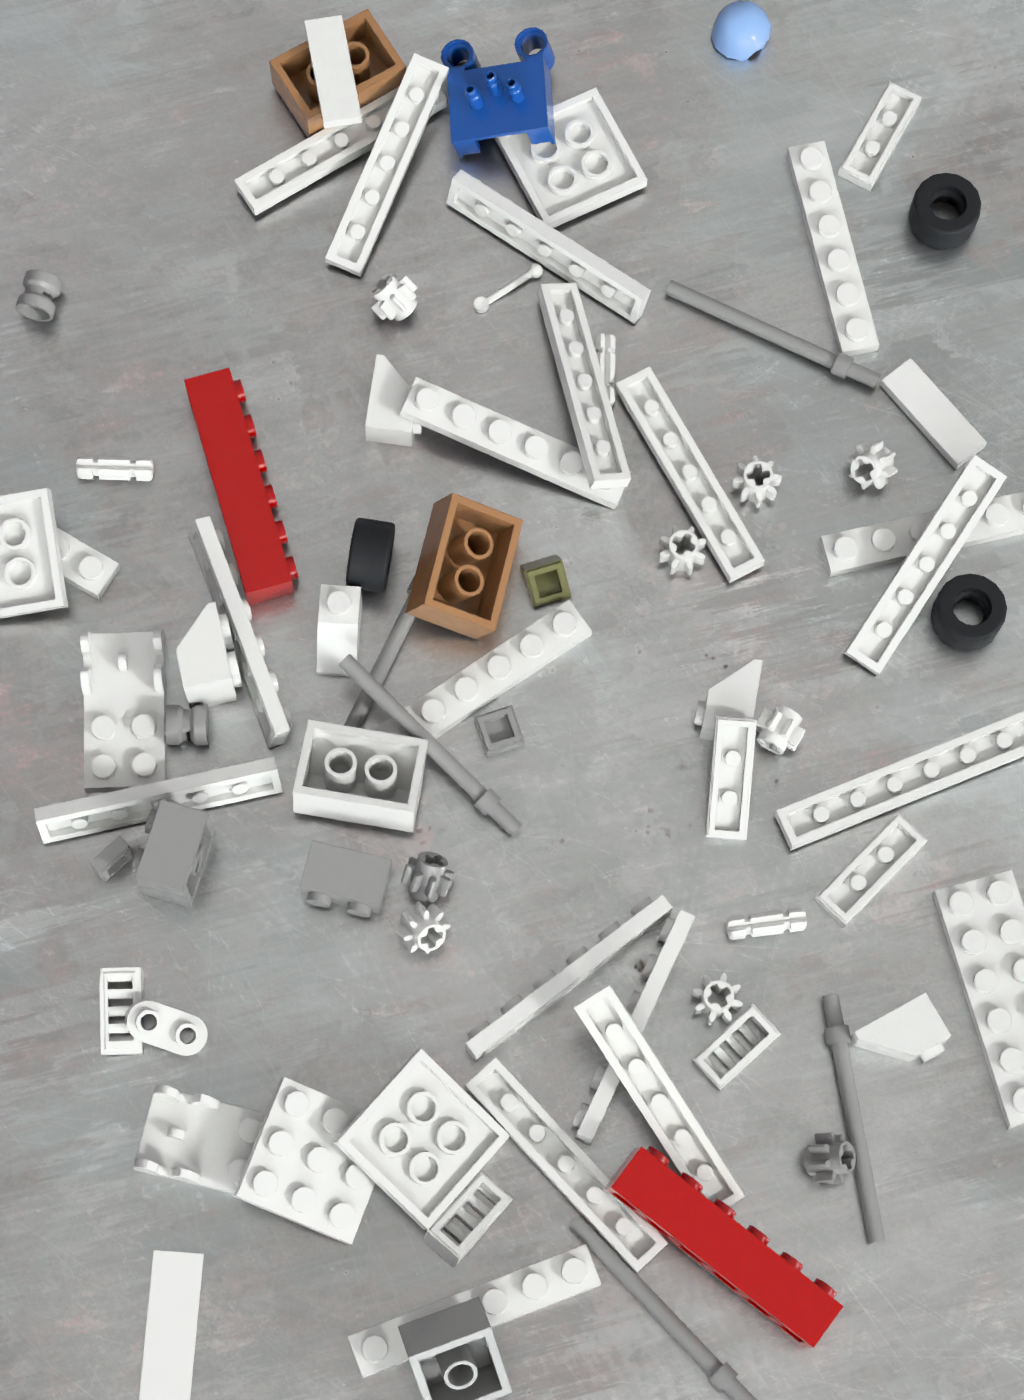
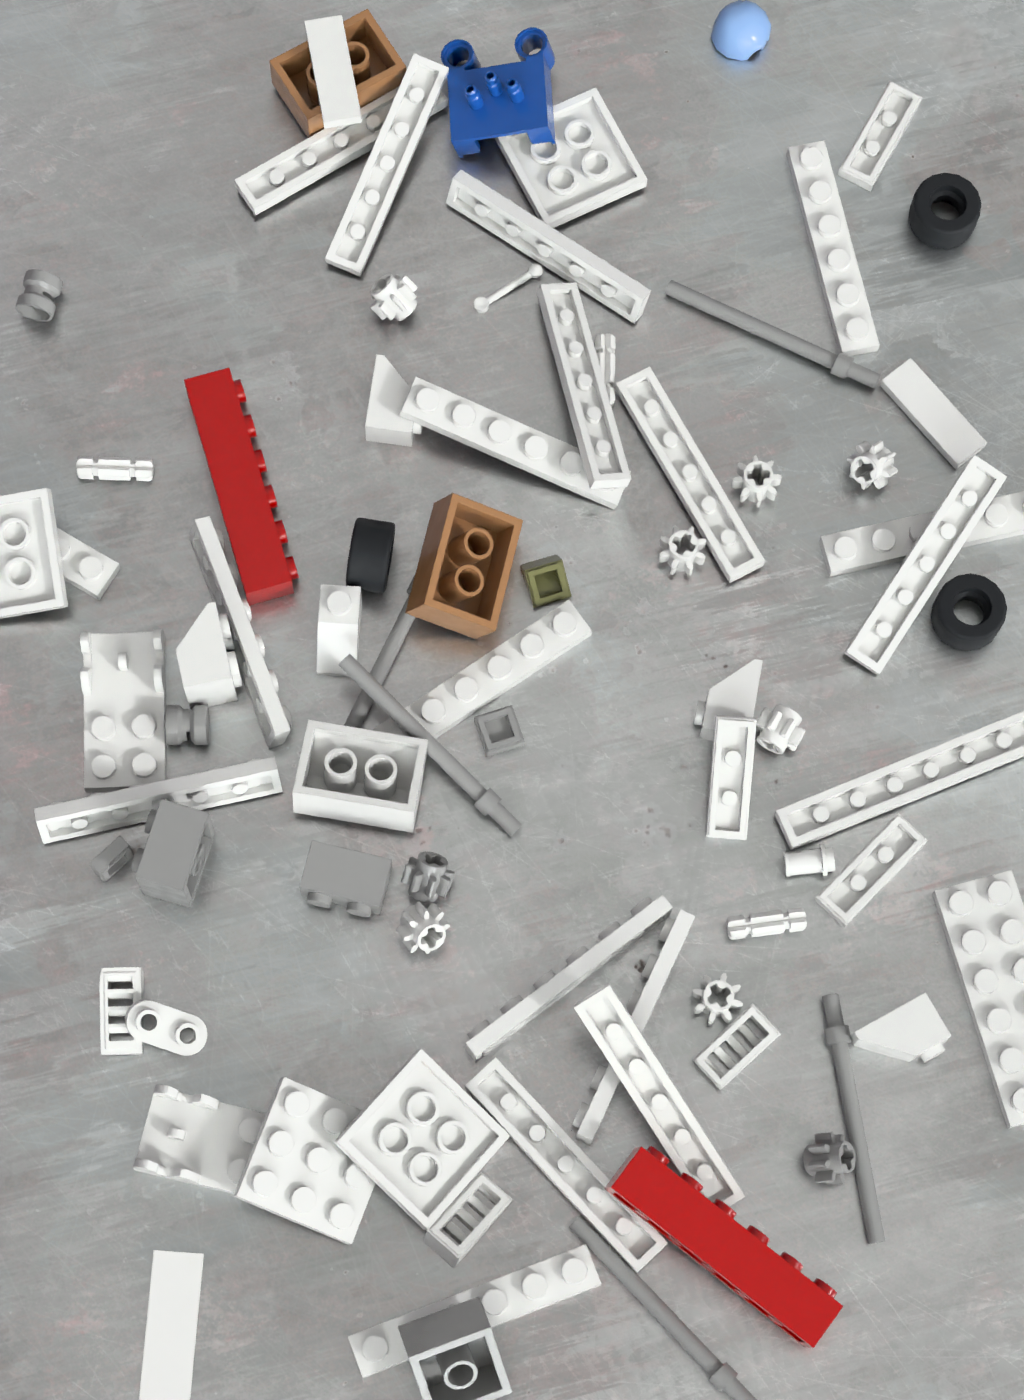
(809, 861): none -> white pin

